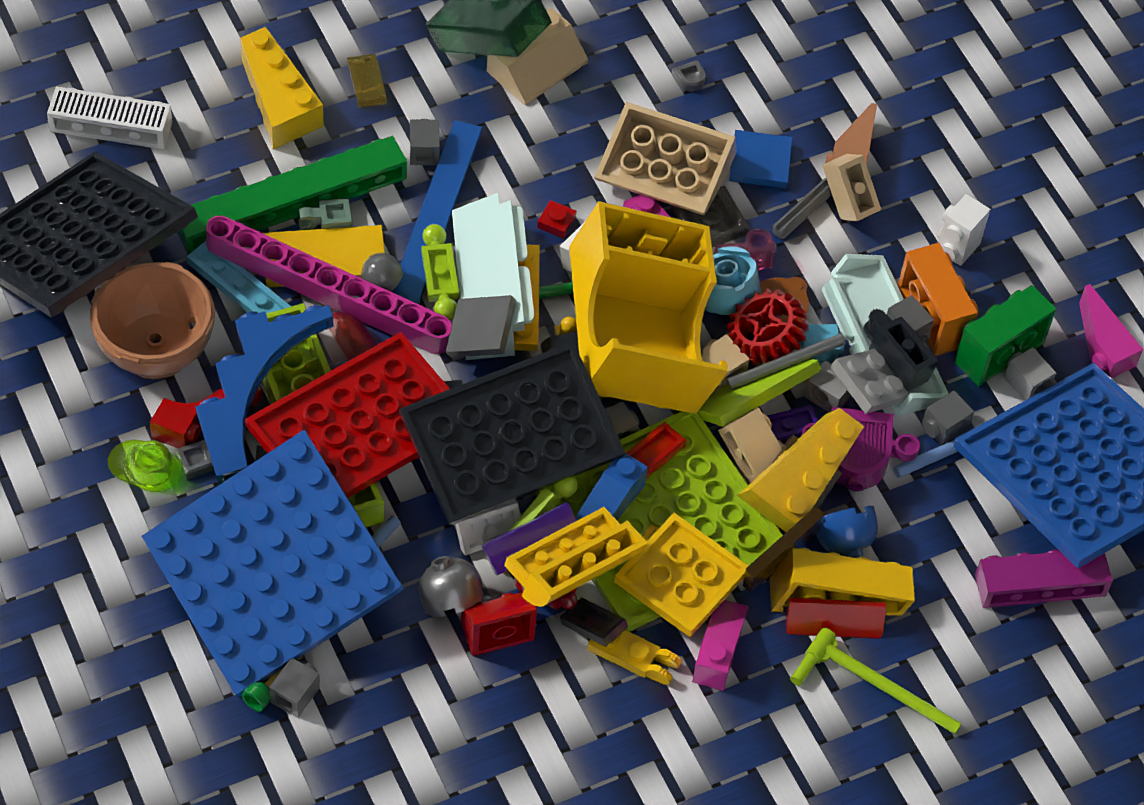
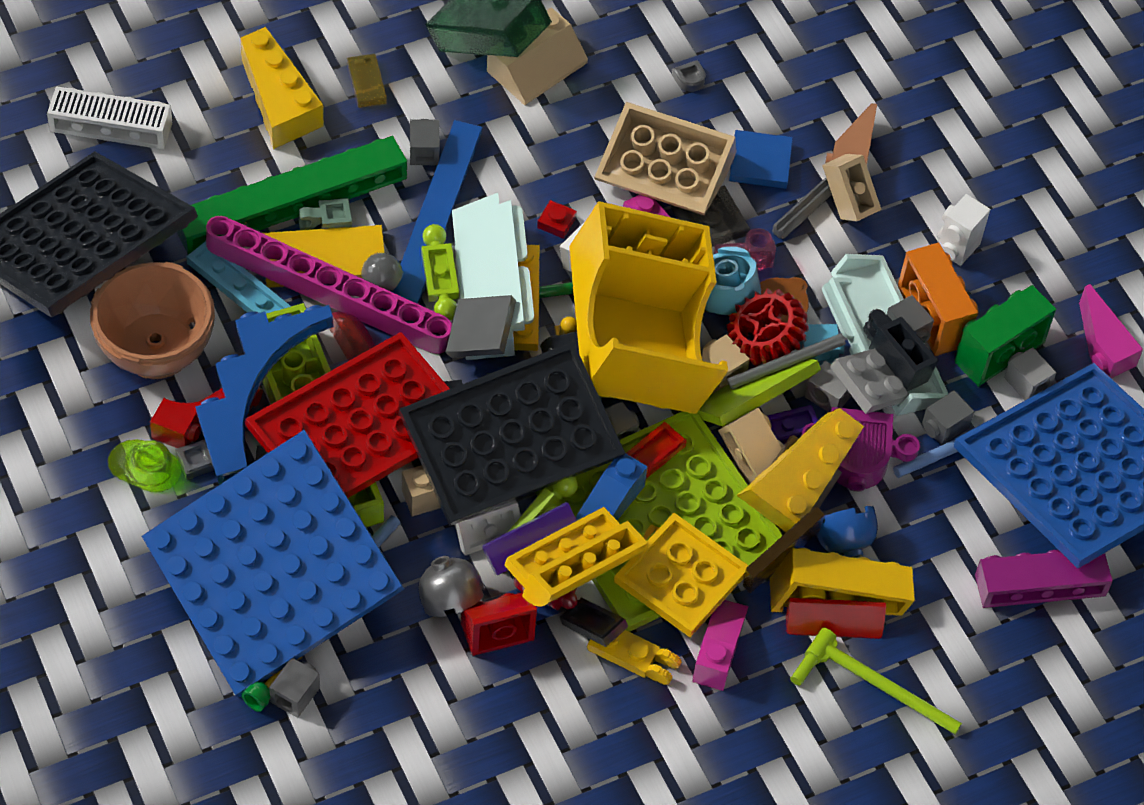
(418, 491): none -> tan brick

